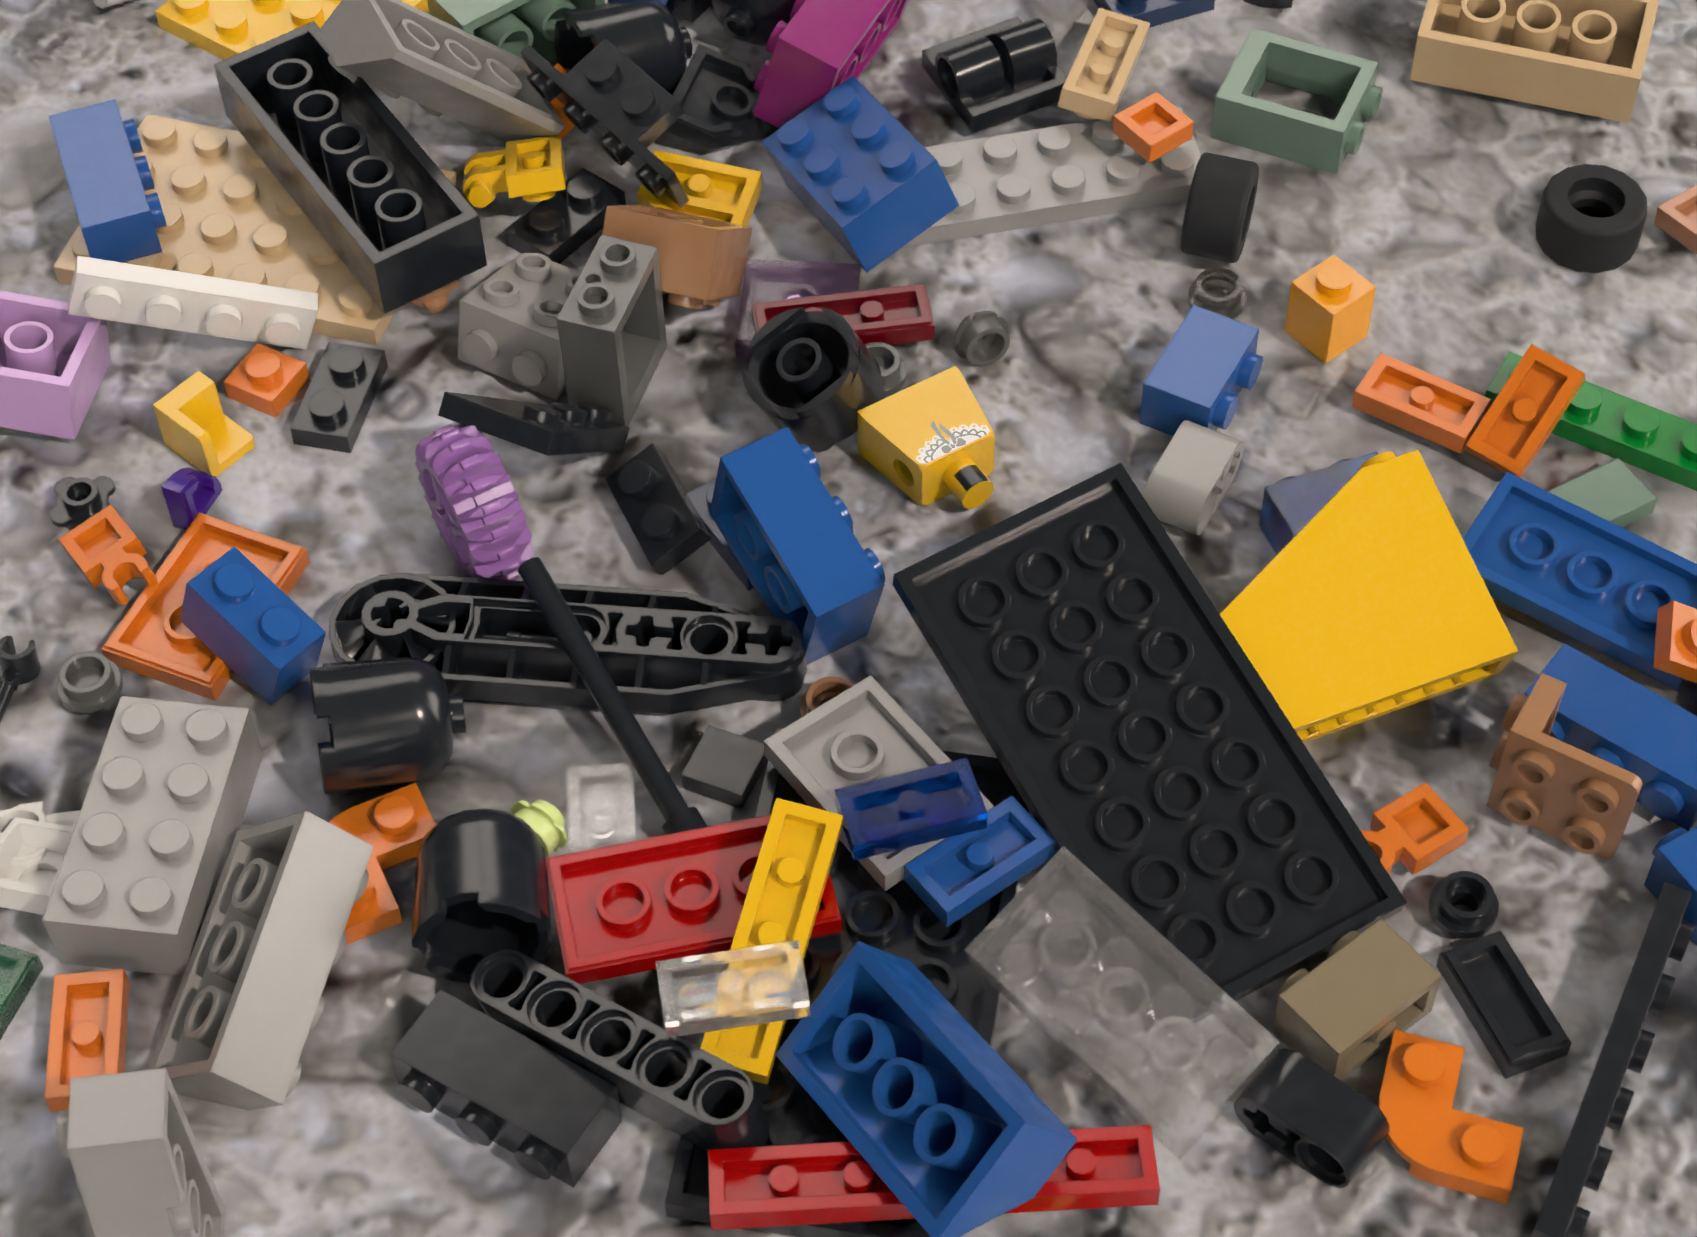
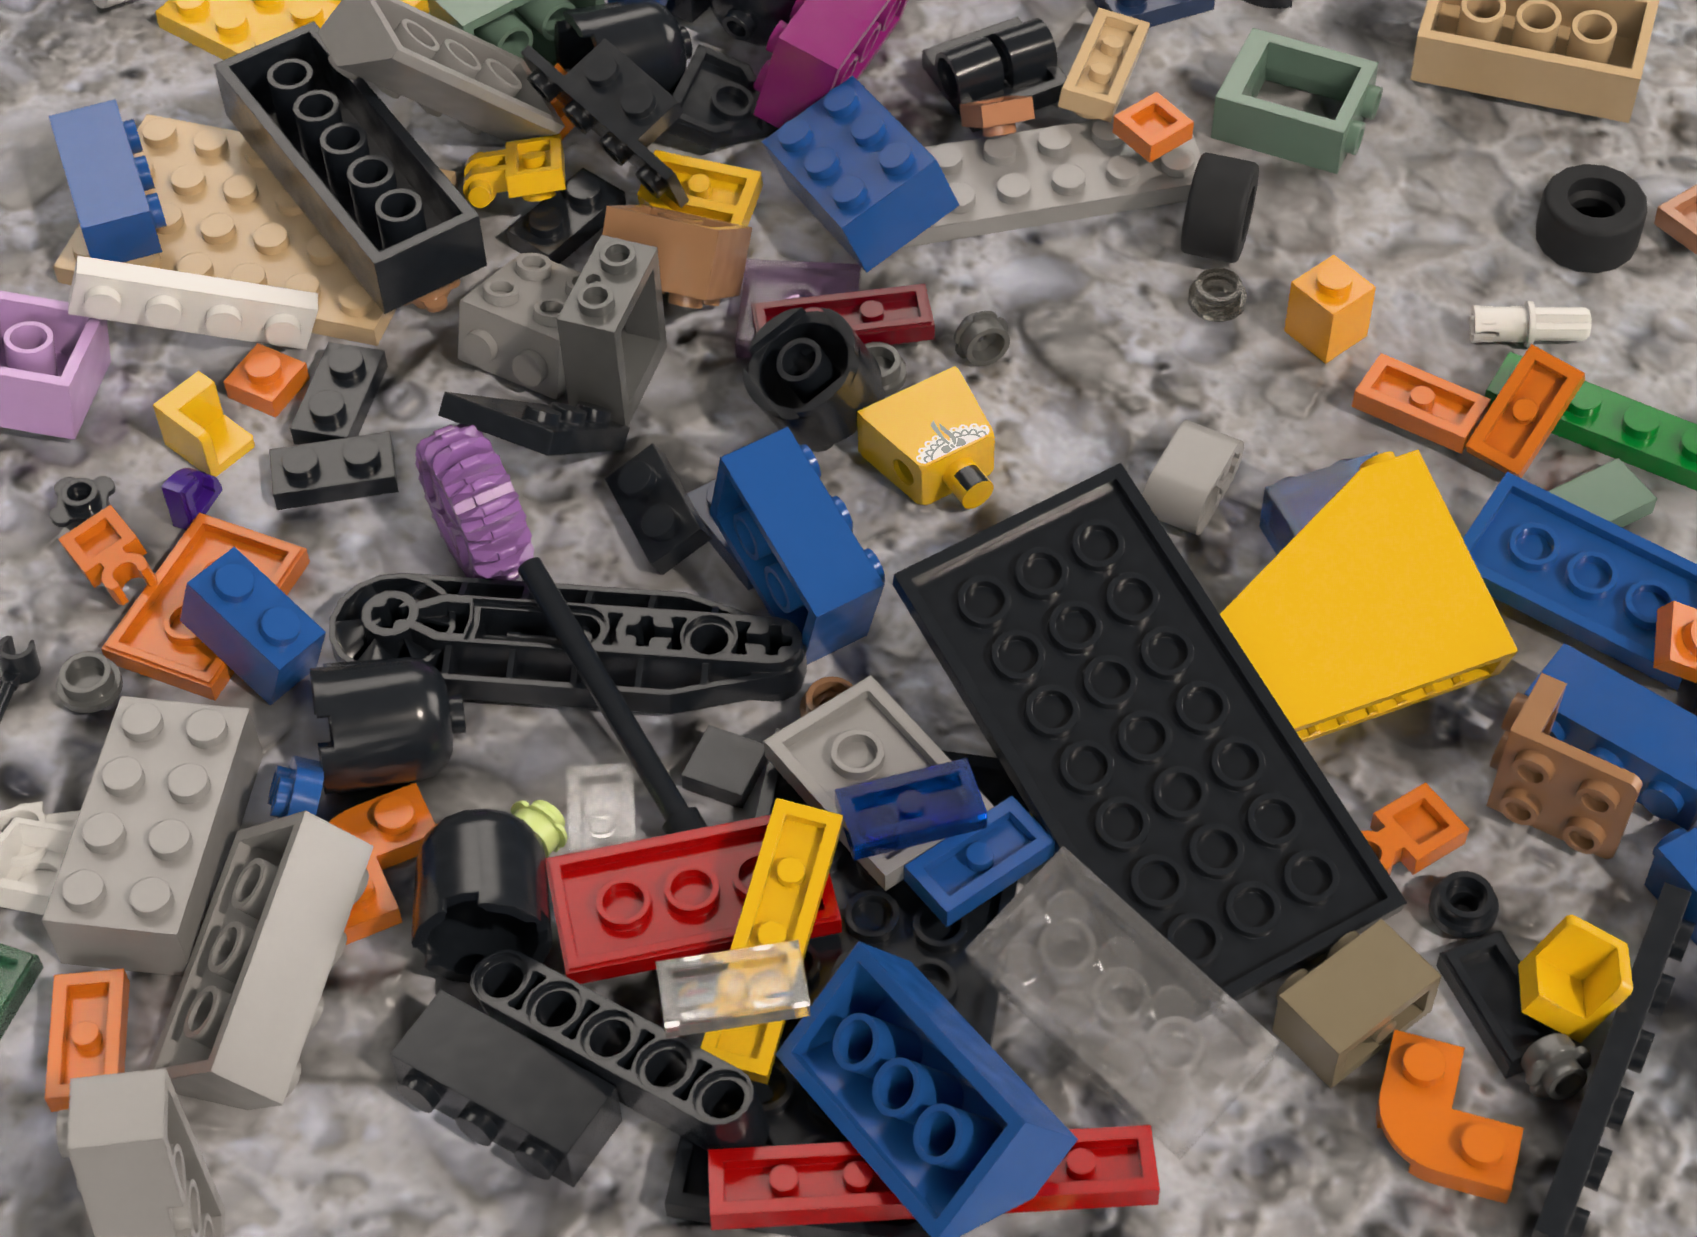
(296, 787): none -> blue plate
(333, 470): none -> plate
(998, 114): none -> nougat plate
(1201, 373): brick -> none
(1312, 1118): black beam -> none
(1528, 324): none -> white axle
(1555, 1067): none -> dark grey plate
(1575, 978): none -> yellow panel

